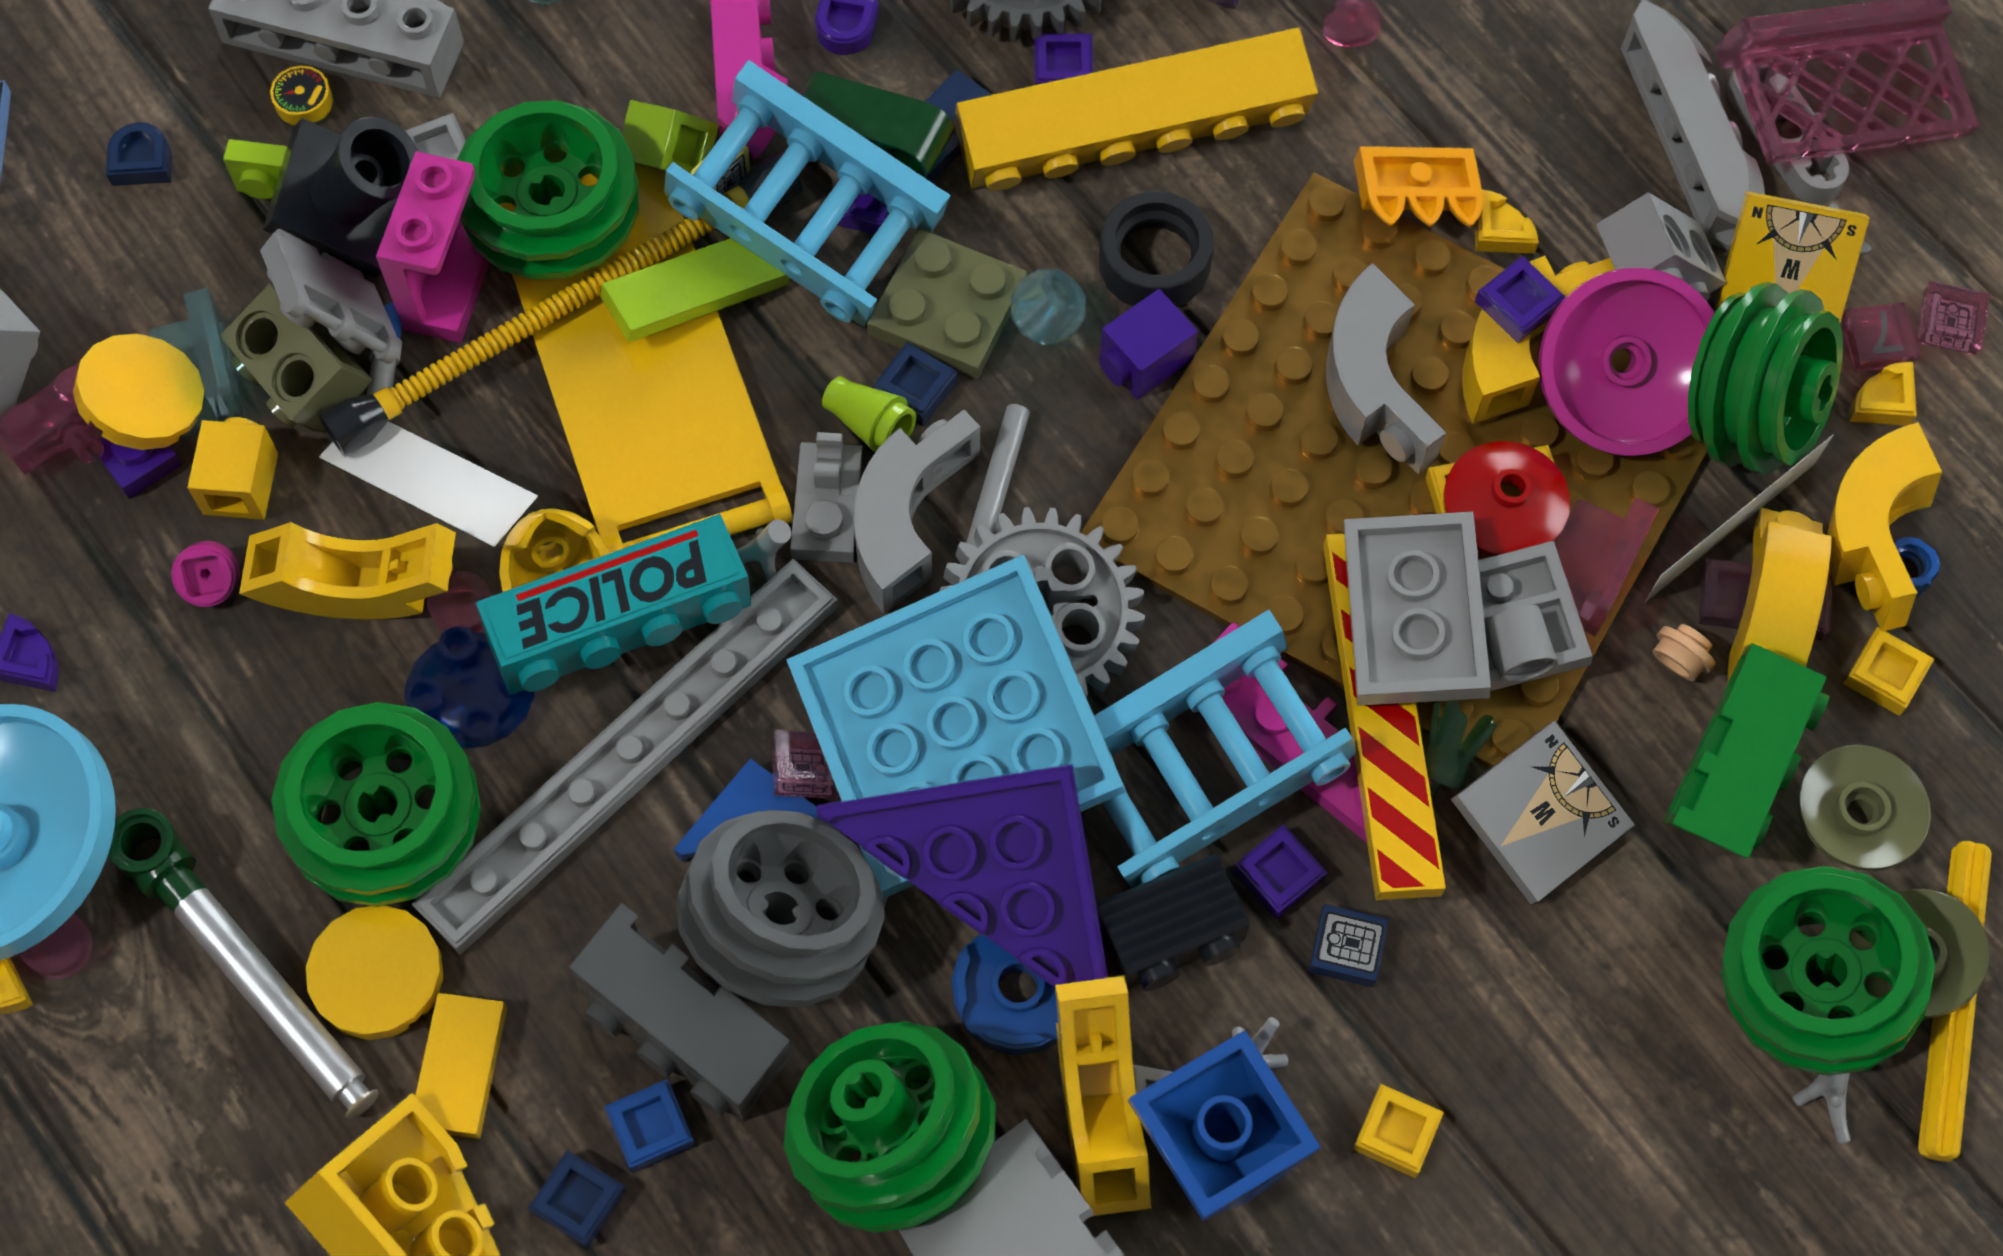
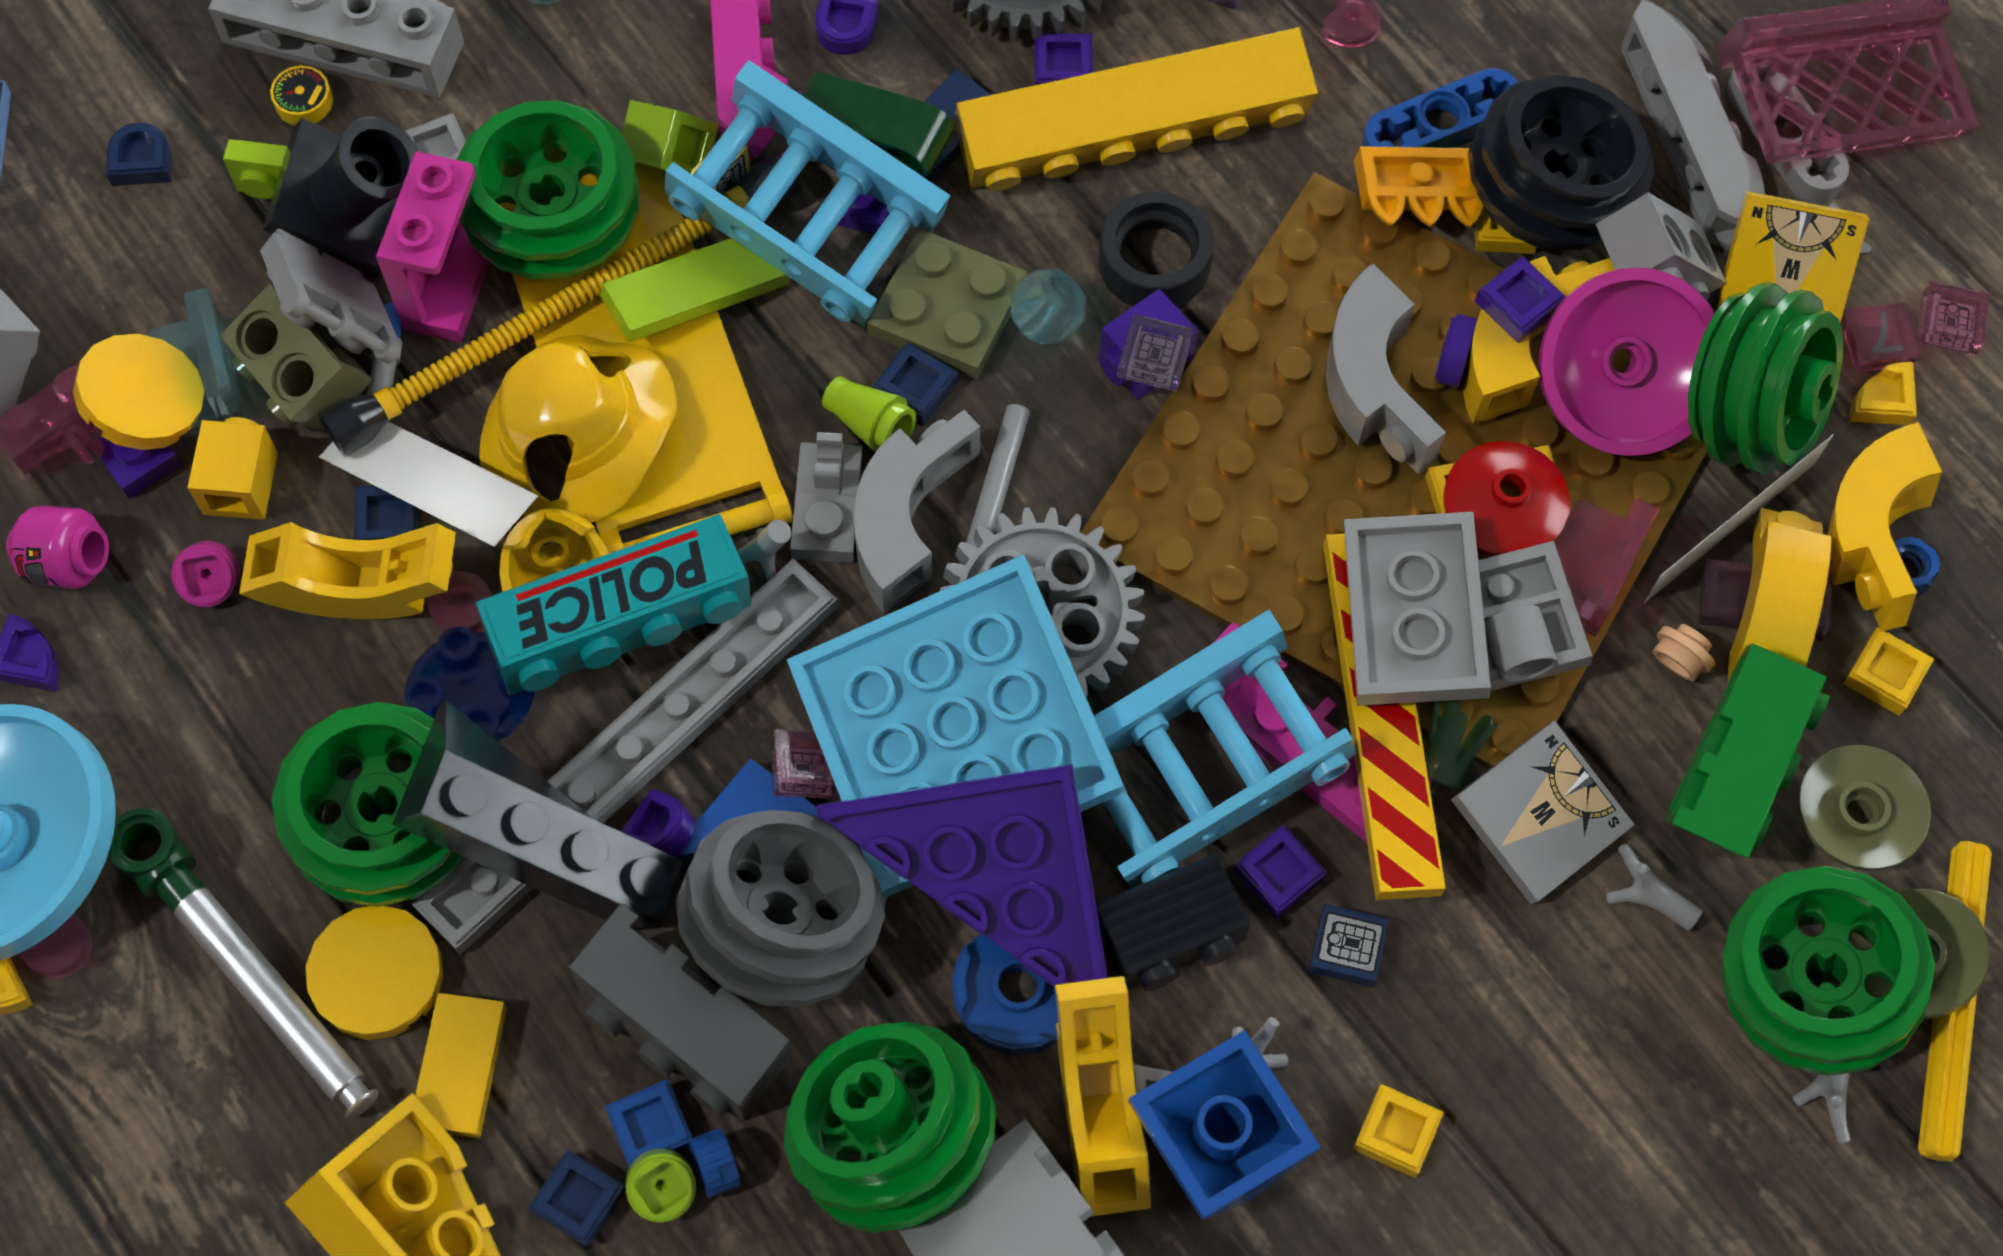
(57, 547): none -> dark pink head
(382, 514): none -> dark blue tile
(507, 817): none -> black wedge
(610, 420): none -> yellow piece
(660, 1185): none -> lime tile
(661, 823): none -> dark purple tile
(714, 1162): none -> blue axle
(1155, 352): none -> clear purple tile
(1453, 98): none -> blue beam
(1455, 350): none -> dark purple tile
(1545, 149): none -> black wheel
(1653, 893): none -> light grey bar

